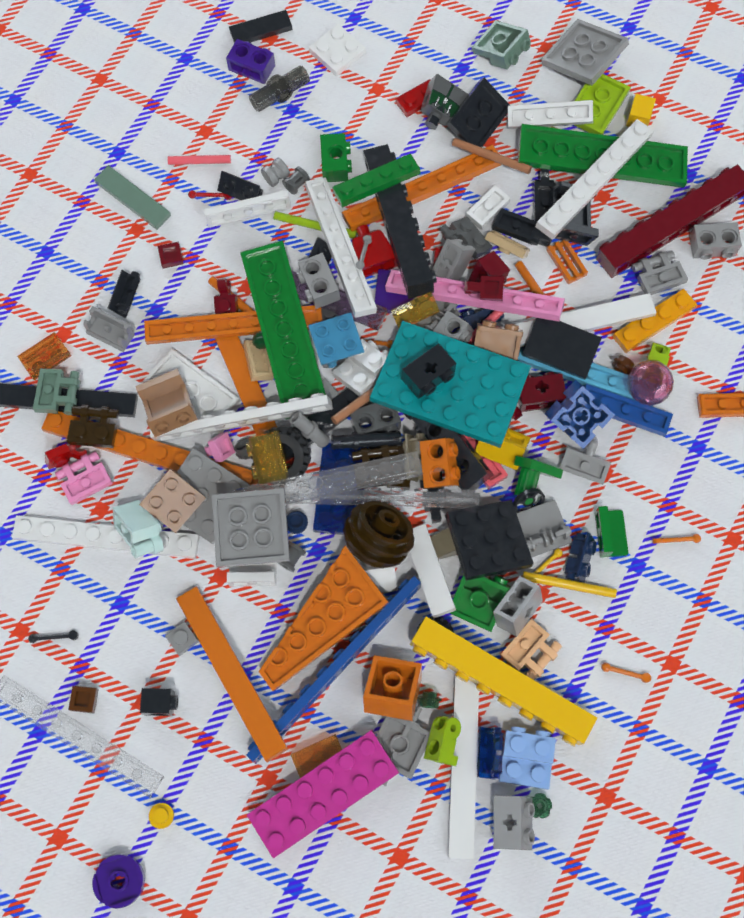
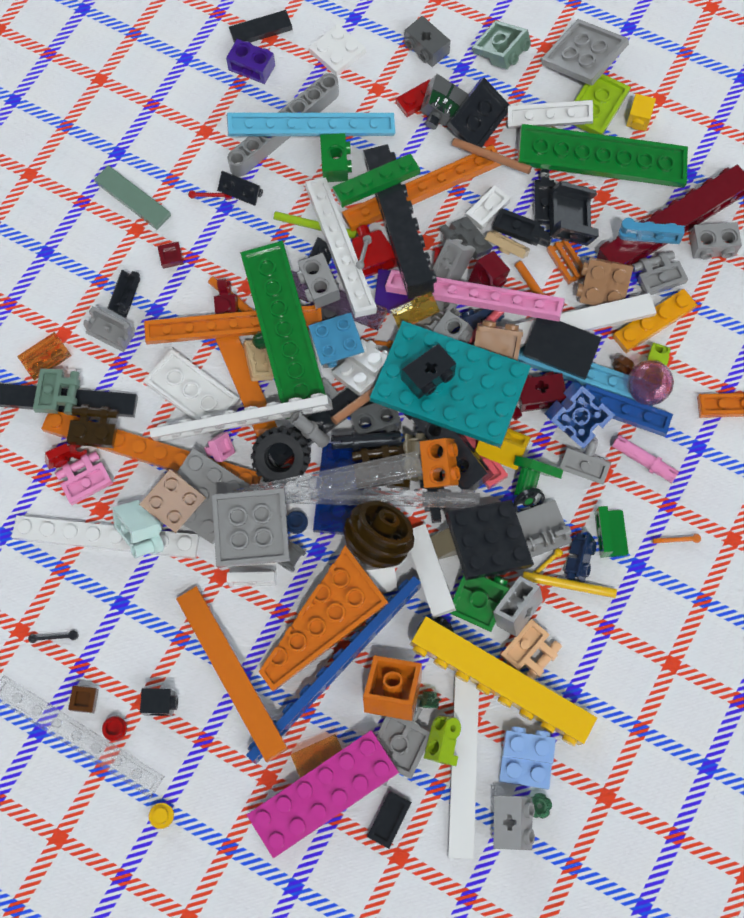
(106, 873): dark purple plate -> none
(114, 728): none -> red plate
(166, 402): medium nougat panel -> none
(181, 638): light grey plate -> none
(202, 159): coral bar -> none
(240, 449): dark grey plate -> none
(247, 208): white tile -> none
(267, 457): clear yellow brick -> none
(275, 171): light grey wheel -> none
(279, 88): clear smoke piece -> none
(296, 180): dark grey bush -> none
(310, 124): none -> medium azure plate
(324, 90): none -> light grey beam
(389, 819): none -> black tile
(427, 41): none -> dark grey brick
(489, 741): clear blue hinge -> none
(490, 288): dark red plate -> none
(594, 179): white plate -> none
(603, 281): none -> medium nougat plate
(639, 455): none -> bright pink pin
(646, 677): orange hinge -> none
(651, 232): none -> dark azure plate

